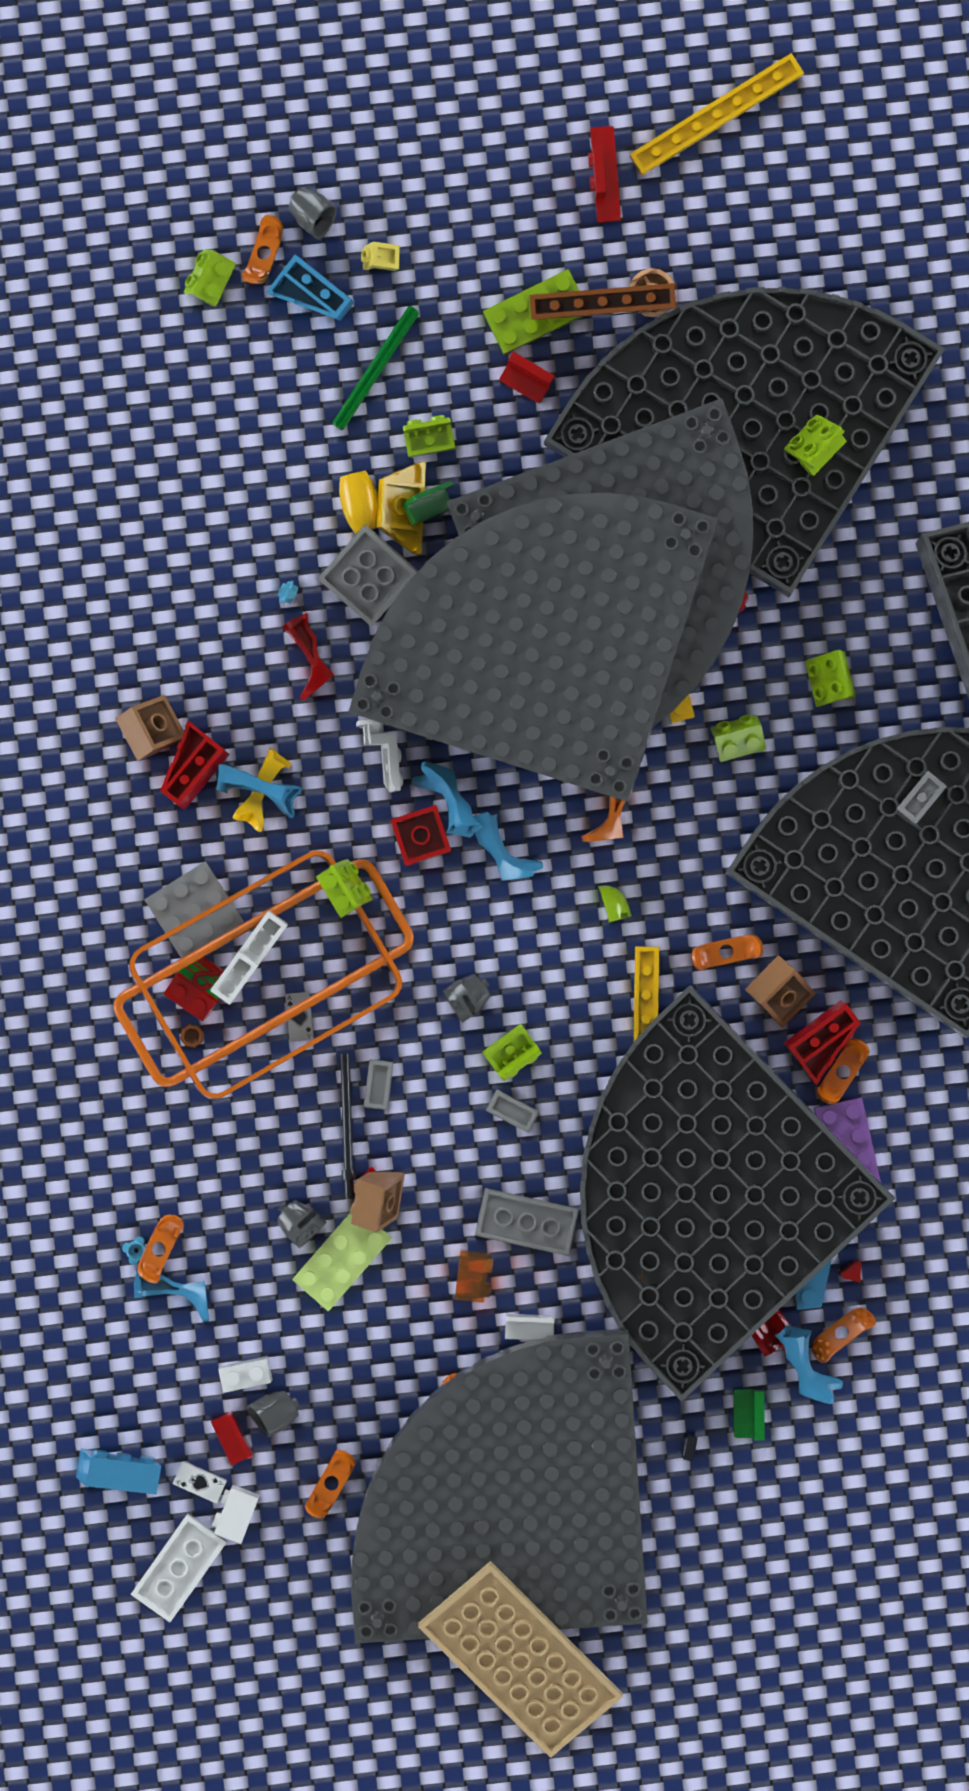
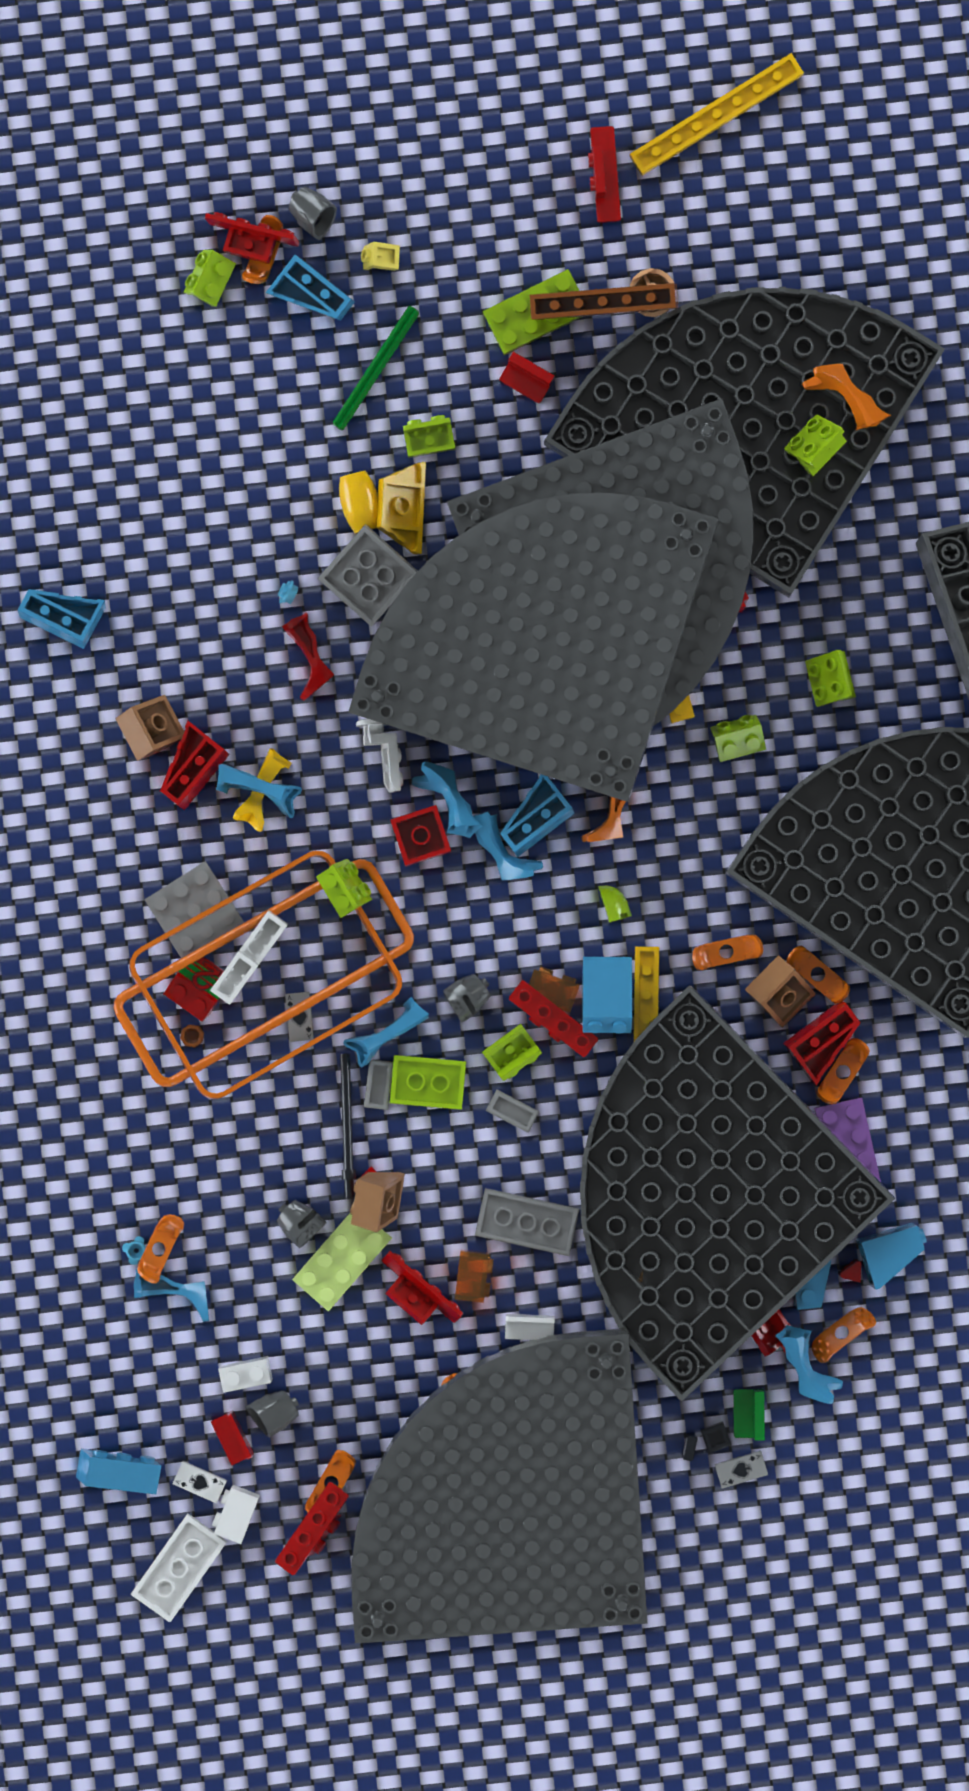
(62, 615): none -> dark azure wedge
(250, 240): none -> red bracket
(313, 1529): none -> red bracket
(368, 1045): none -> dark azure animal
(416, 1294): none -> red bracket
(427, 504): green panel -> none
(428, 1082): none -> lime plate
(520, 1659): tan plate -> none
(536, 817): none -> dark azure wedge
(547, 1014): none -> red bracket
(559, 991): none -> clear orange brick
(607, 995): none -> dark azure slope
(715, 1437): none -> black tile
(741, 1469): none -> light grey tile
(831, 985): none -> orange piece
(836, 378): none -> orange animal
(889, 1252): none -> dark azure slope
(921, 797): light grey plate -> none

